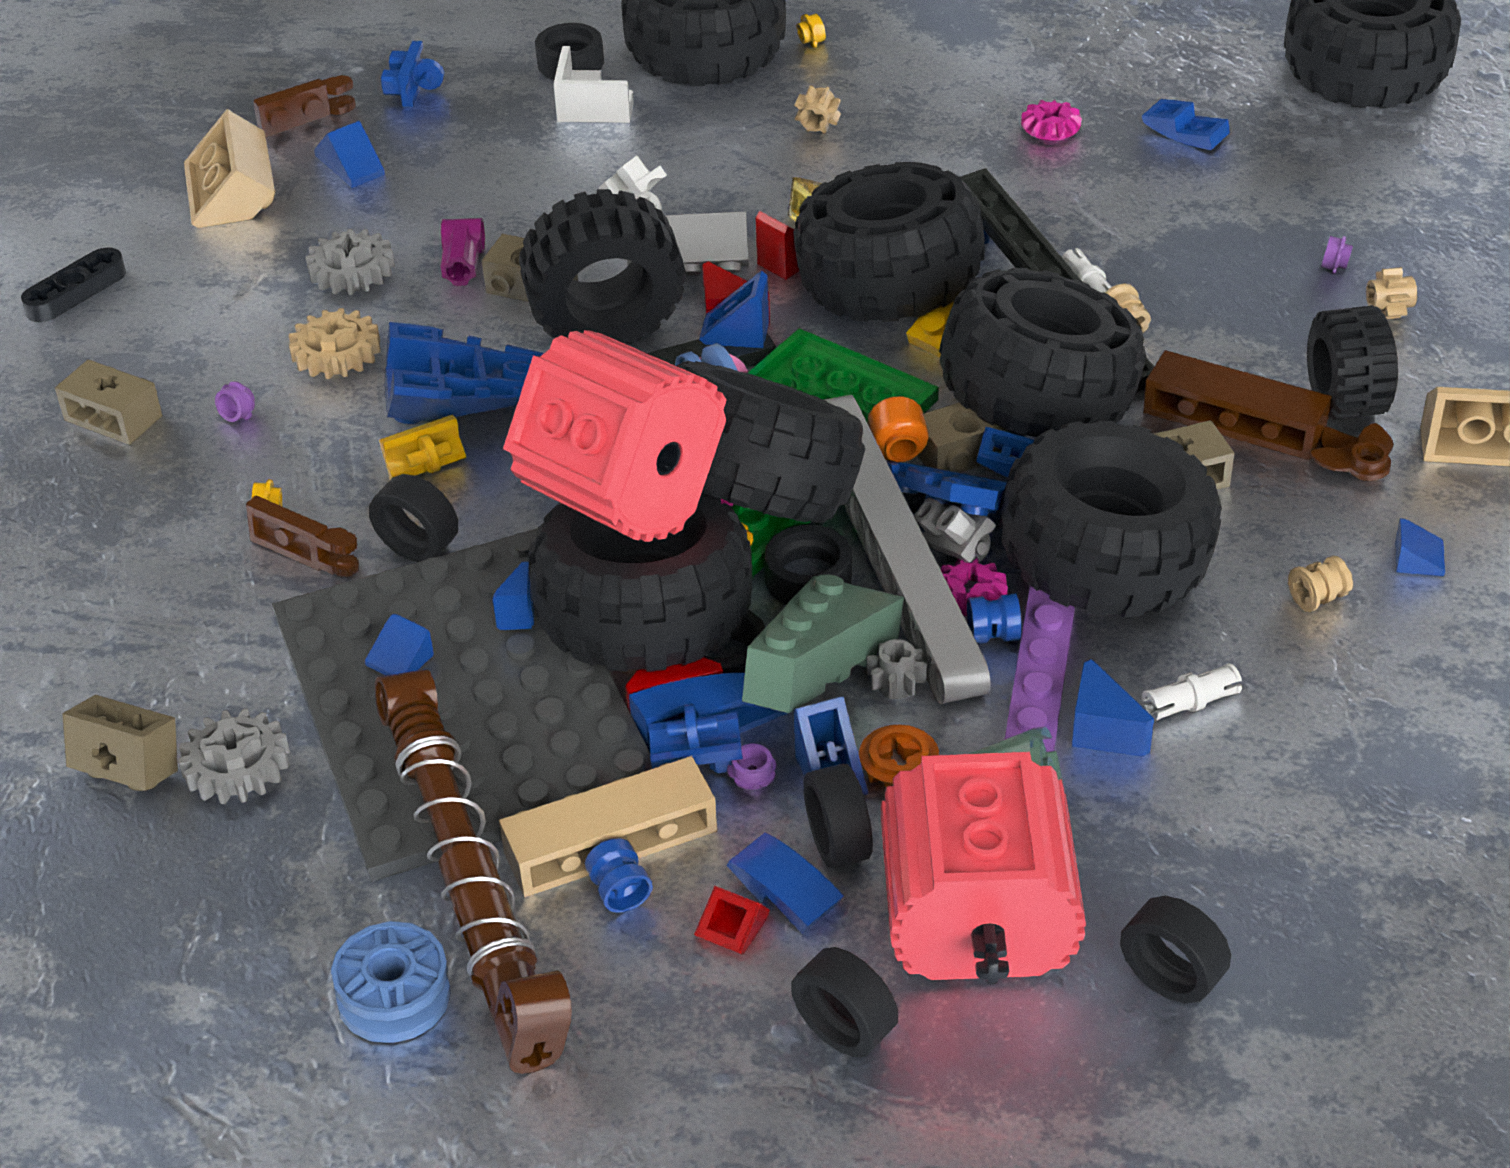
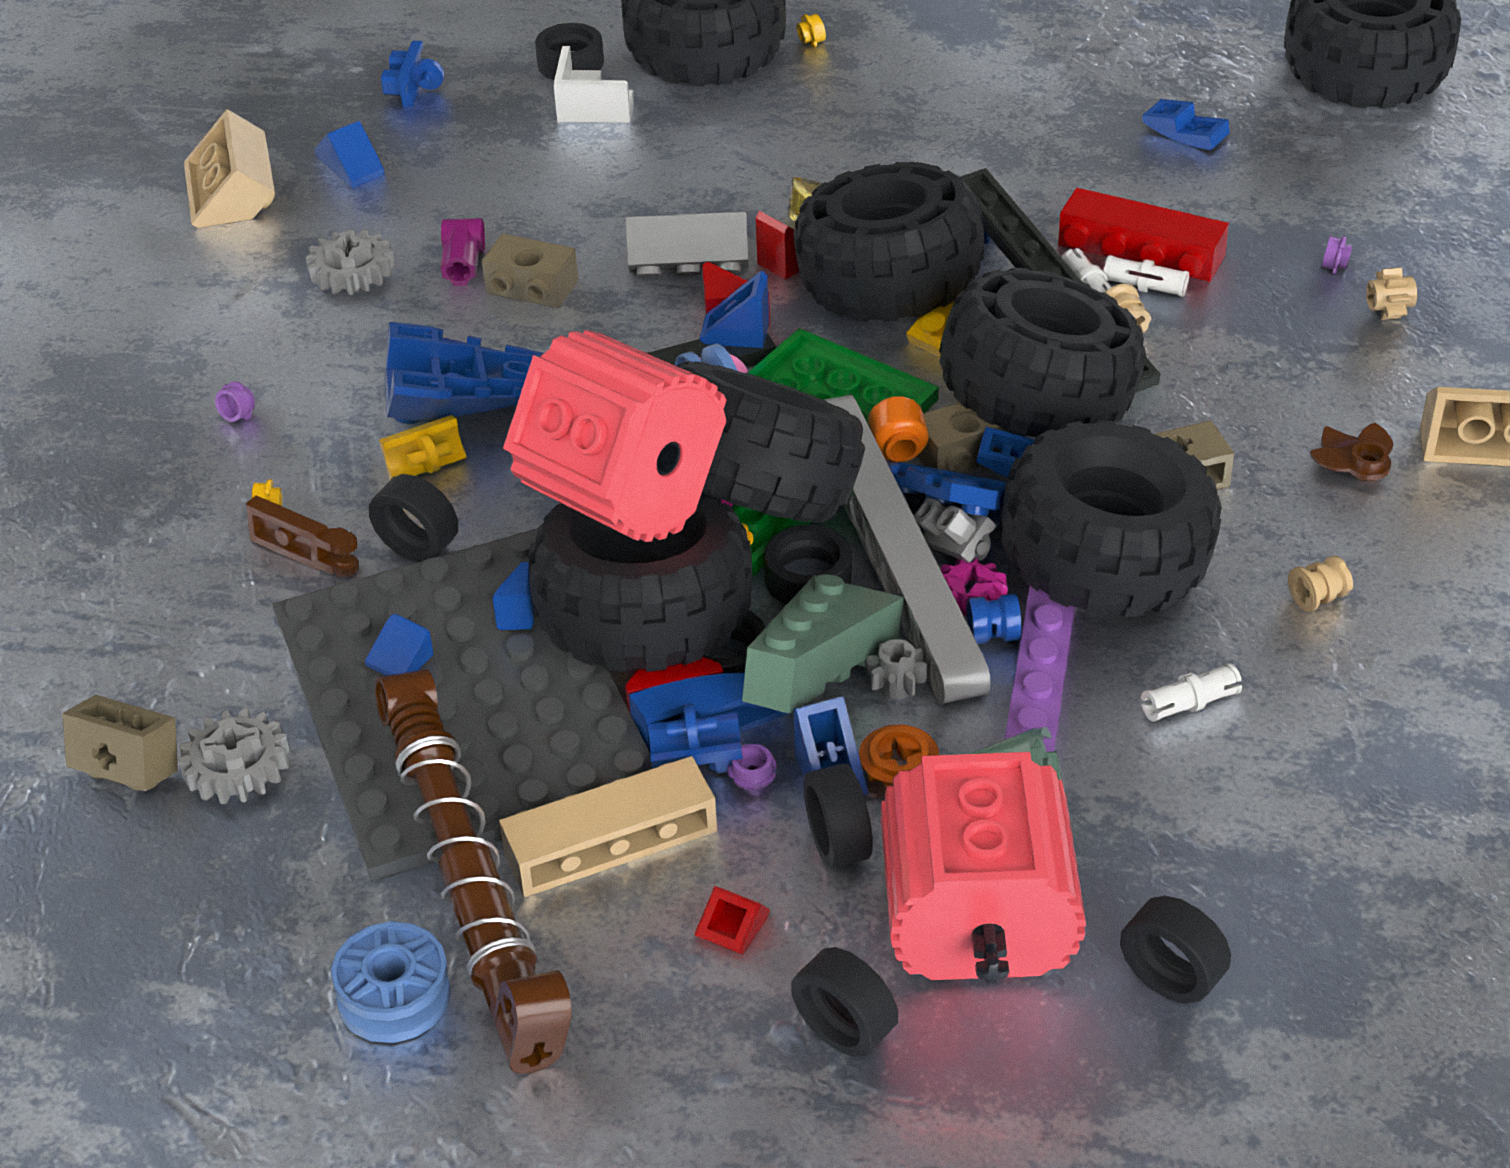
(54, 296): black beam -> none
(108, 401): dark tan brick -> none
(303, 104): reddish brown hinge -> none
(334, 343): tan gear -> none
(597, 230): black tyre -> none
(615, 867): blue wheel -> none
(636, 179): white hips -> none
(787, 879): blue slope -> none
(817, 109): tan gear -> none
(1051, 120): dark pink gear -> none
(1109, 716): blue slope -> none
(1143, 231): none -> red brick
(1173, 280): none -> white pin
(1237, 403): reddish brown brick -> none
(1353, 361): black tyre -> none
(1418, 550): blue slope -> none

